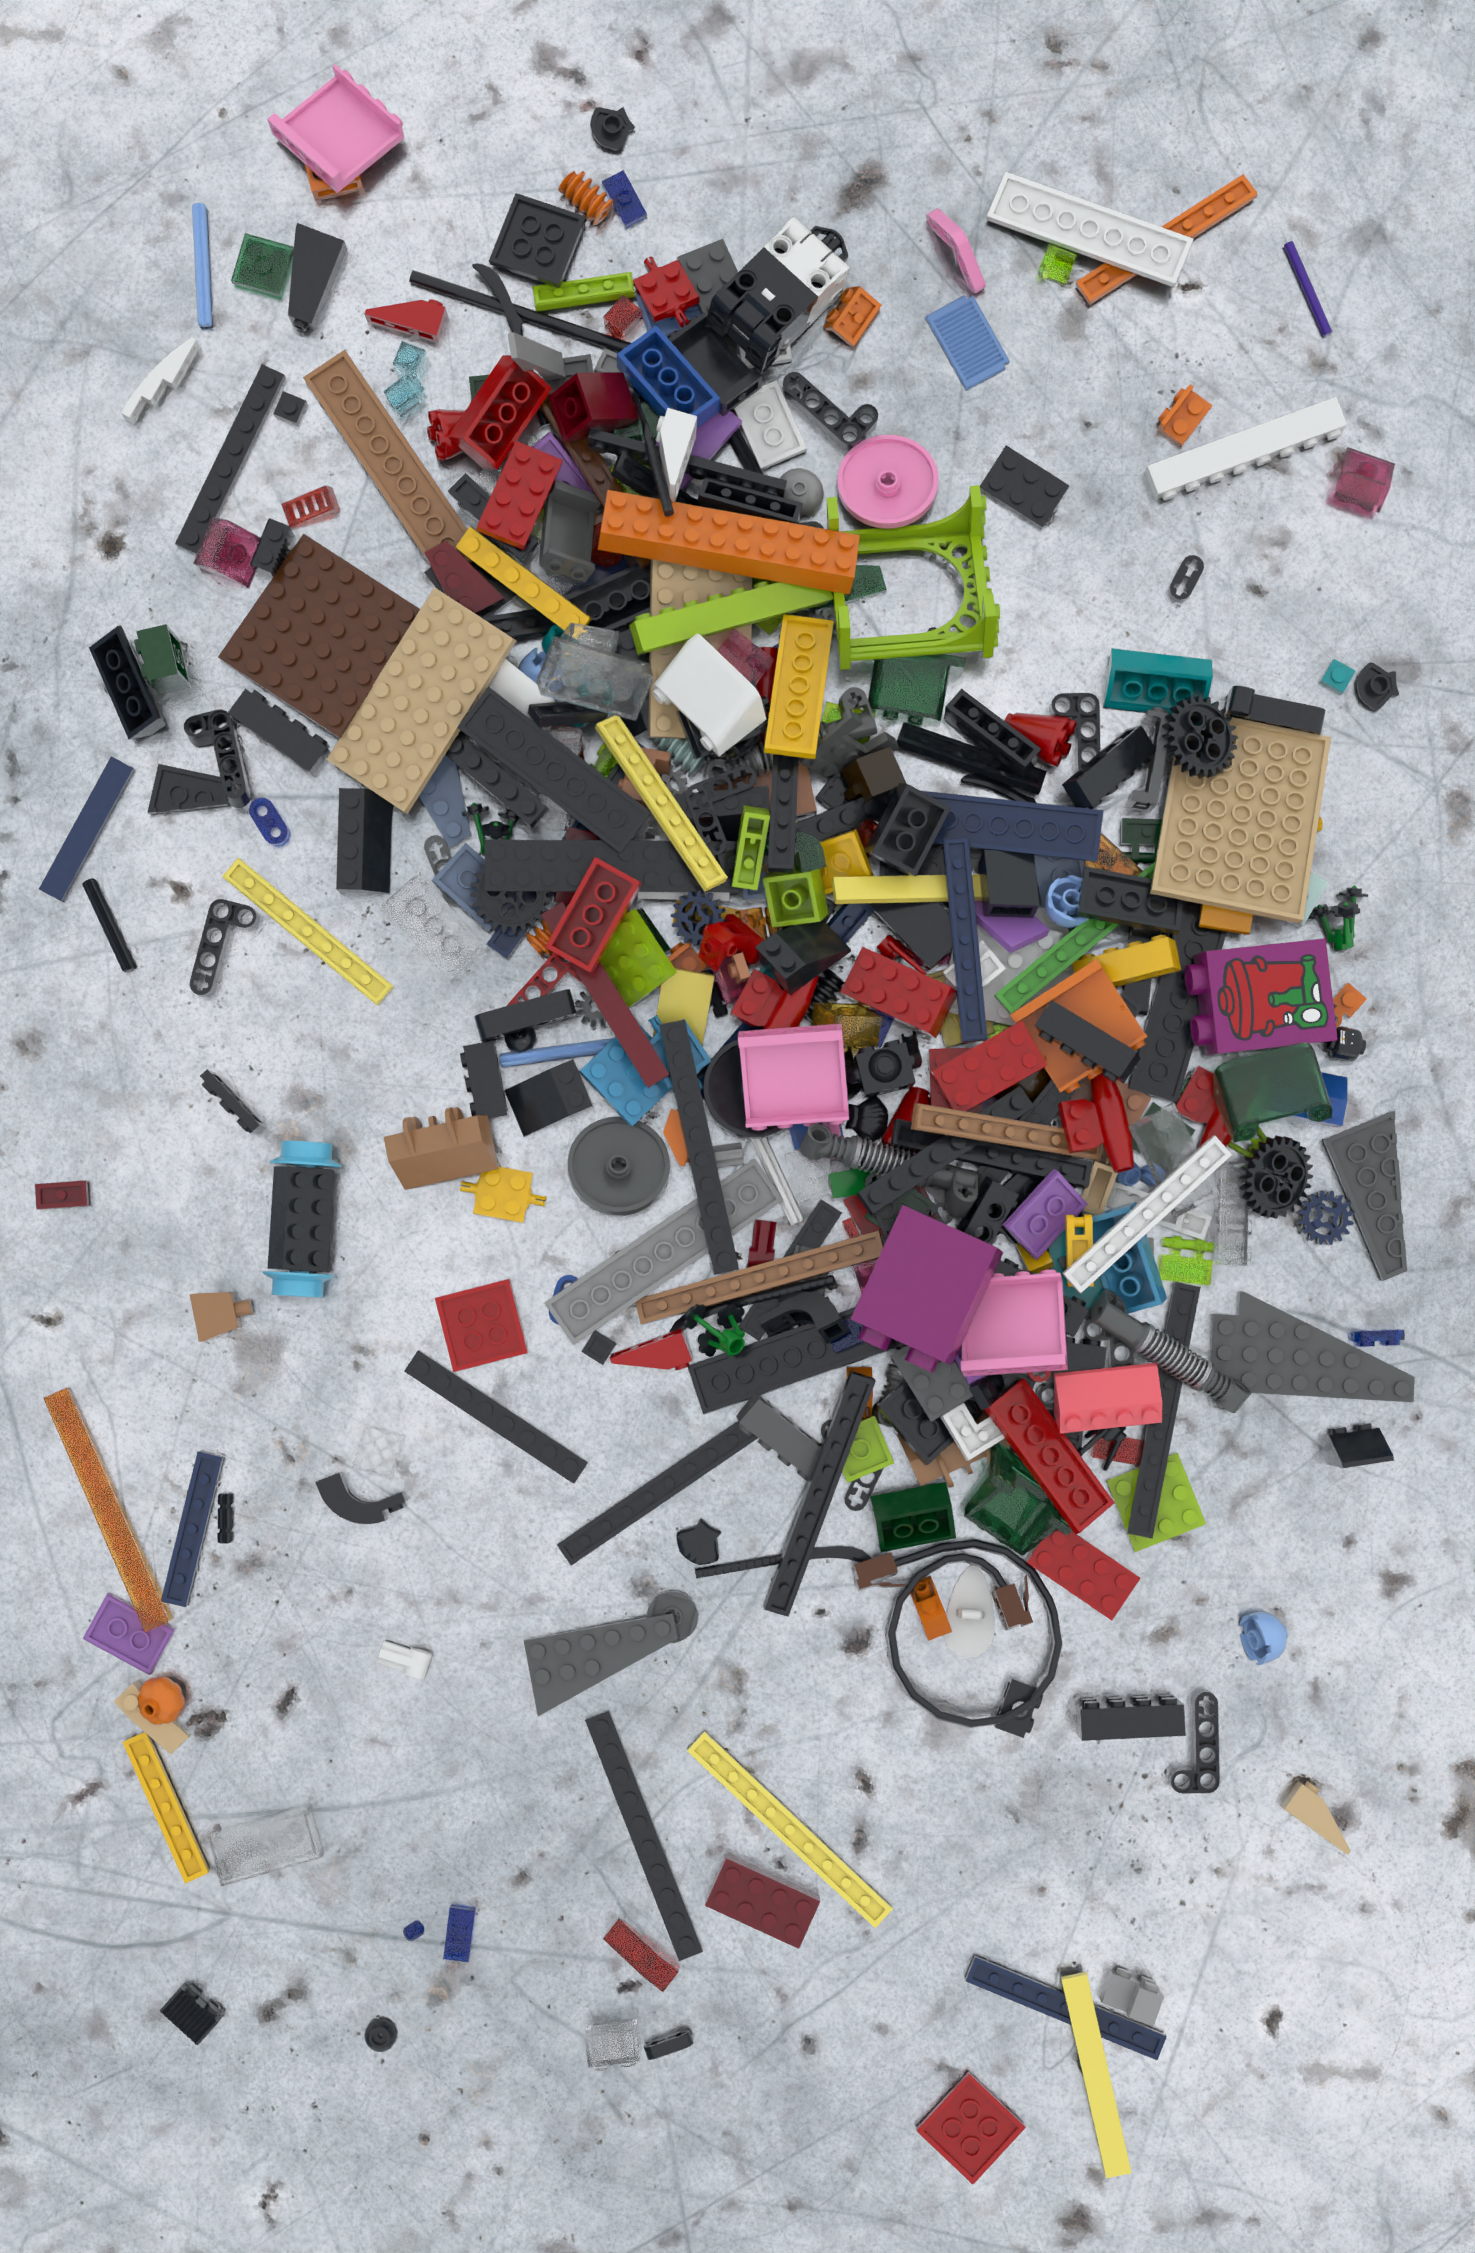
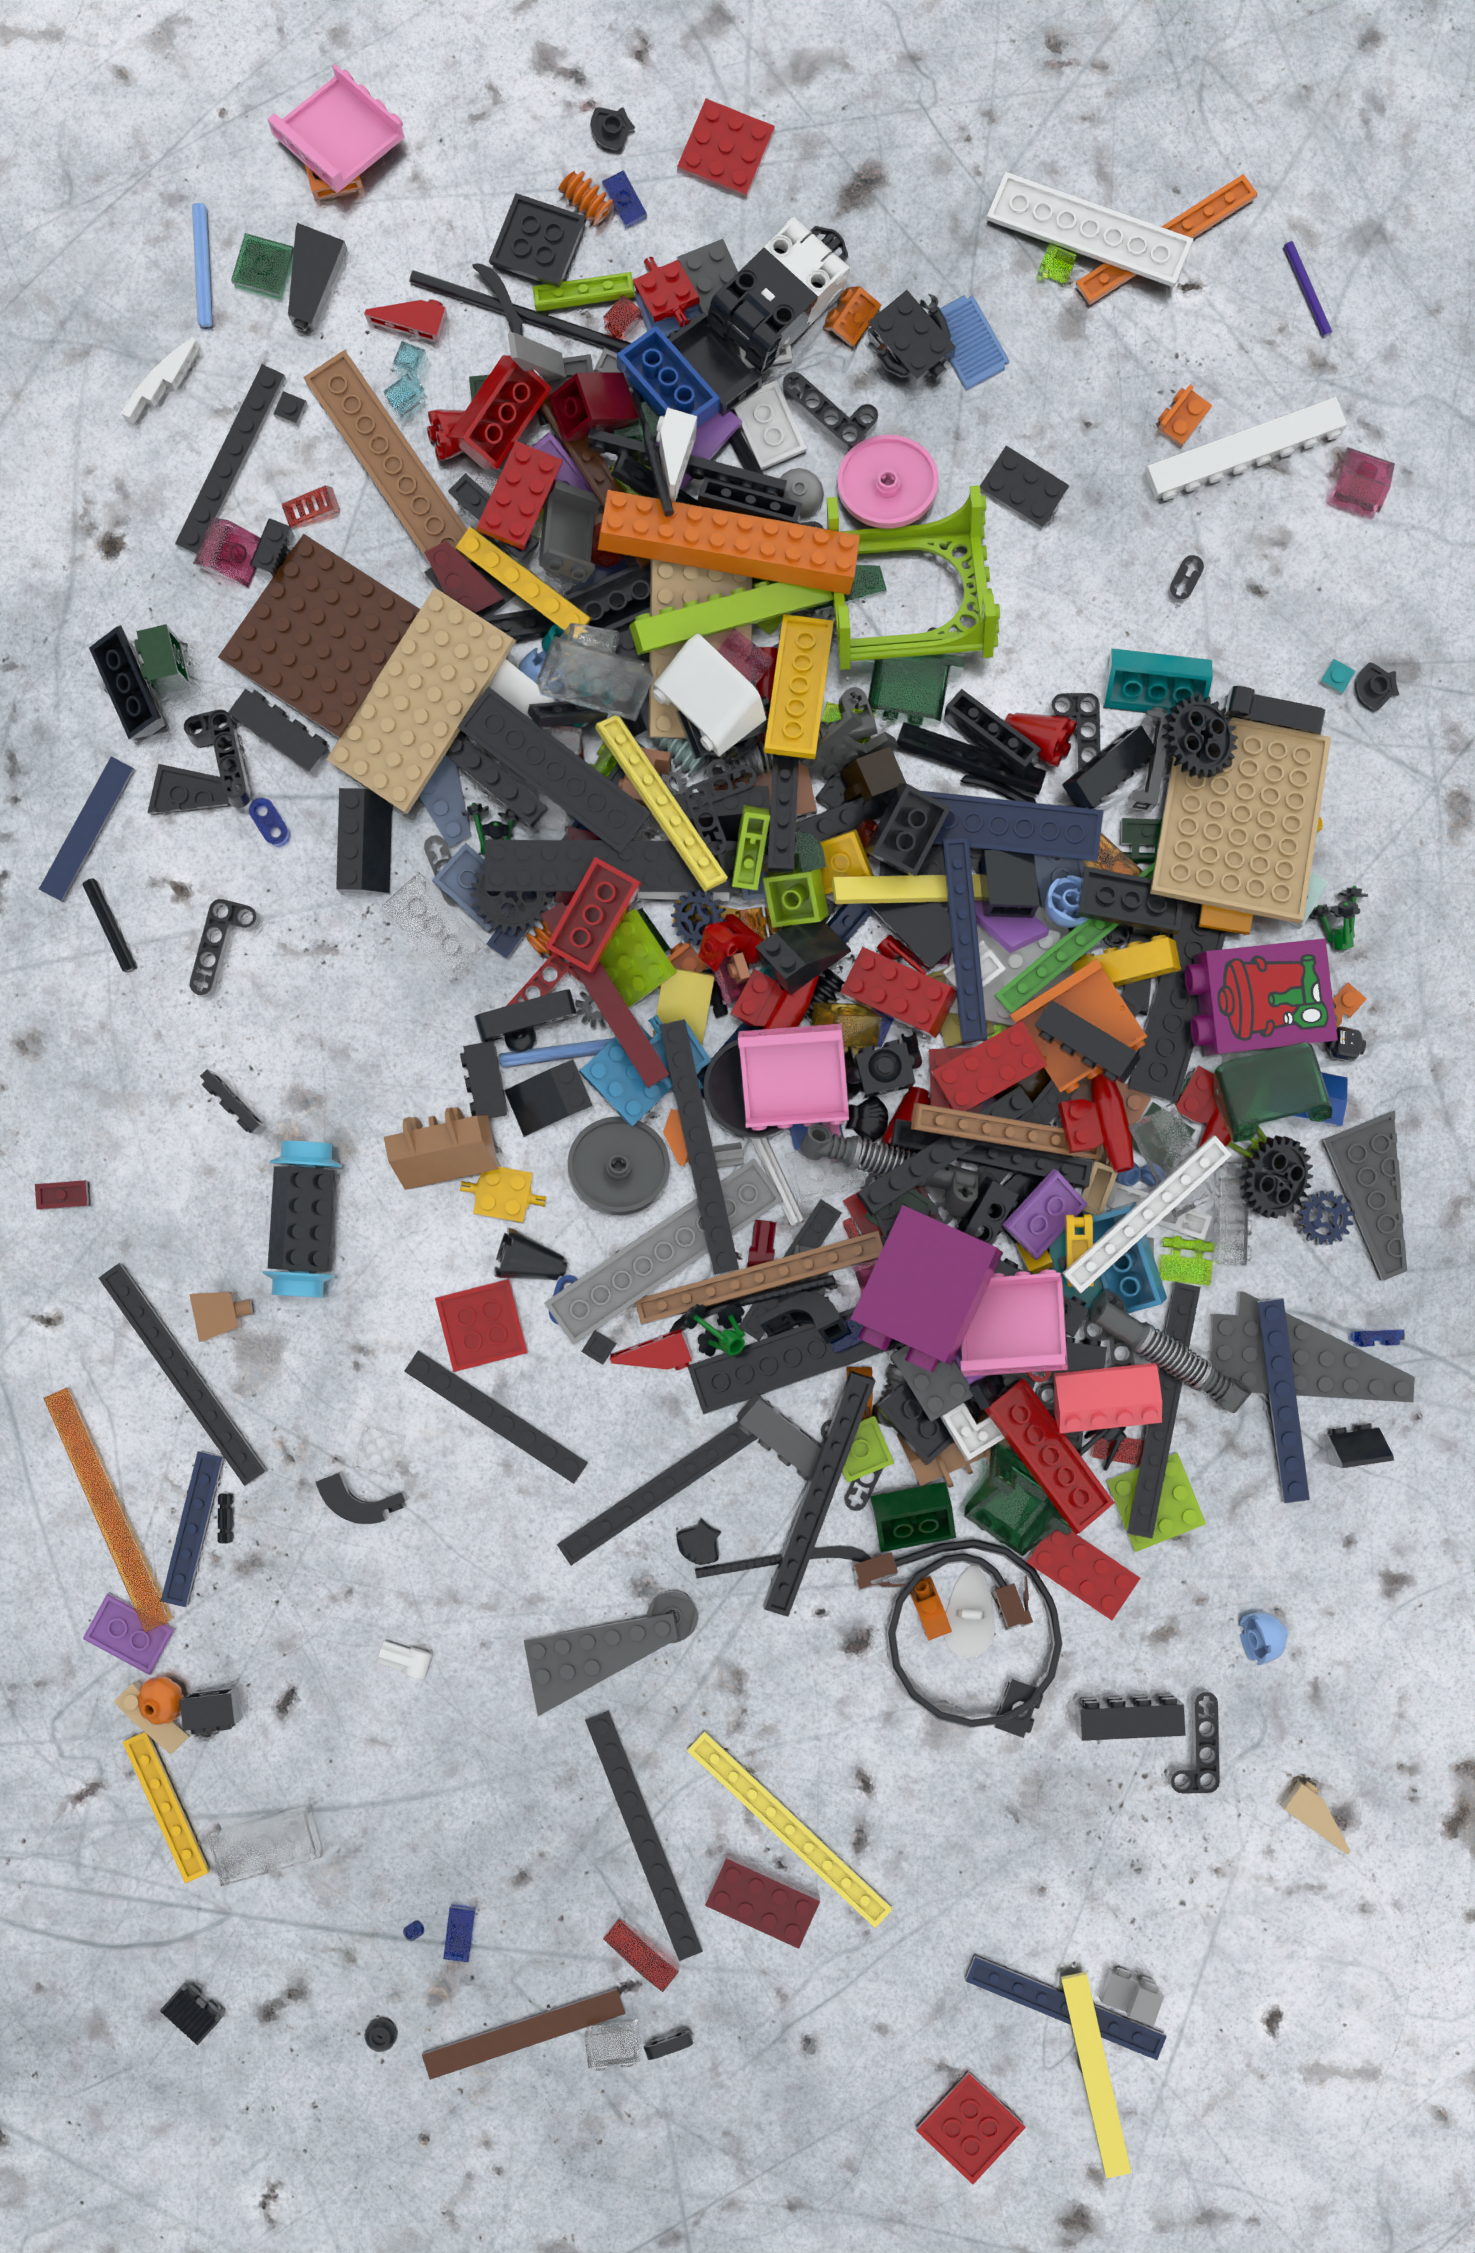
(182, 1374): none -> black plate
(210, 1709): none -> black brick
(308, 931): light yellow tile -> none
(523, 2033): none -> reddish brown tile
(527, 1259): none -> black cone
(726, 147): none -> red plate
(848, 1182): green slope -> none
(911, 340): none -> black torso
(958, 241): bright pink beam -> none
(1120, 933): none -> black wheel
(1283, 1400): none -> dark blue plate

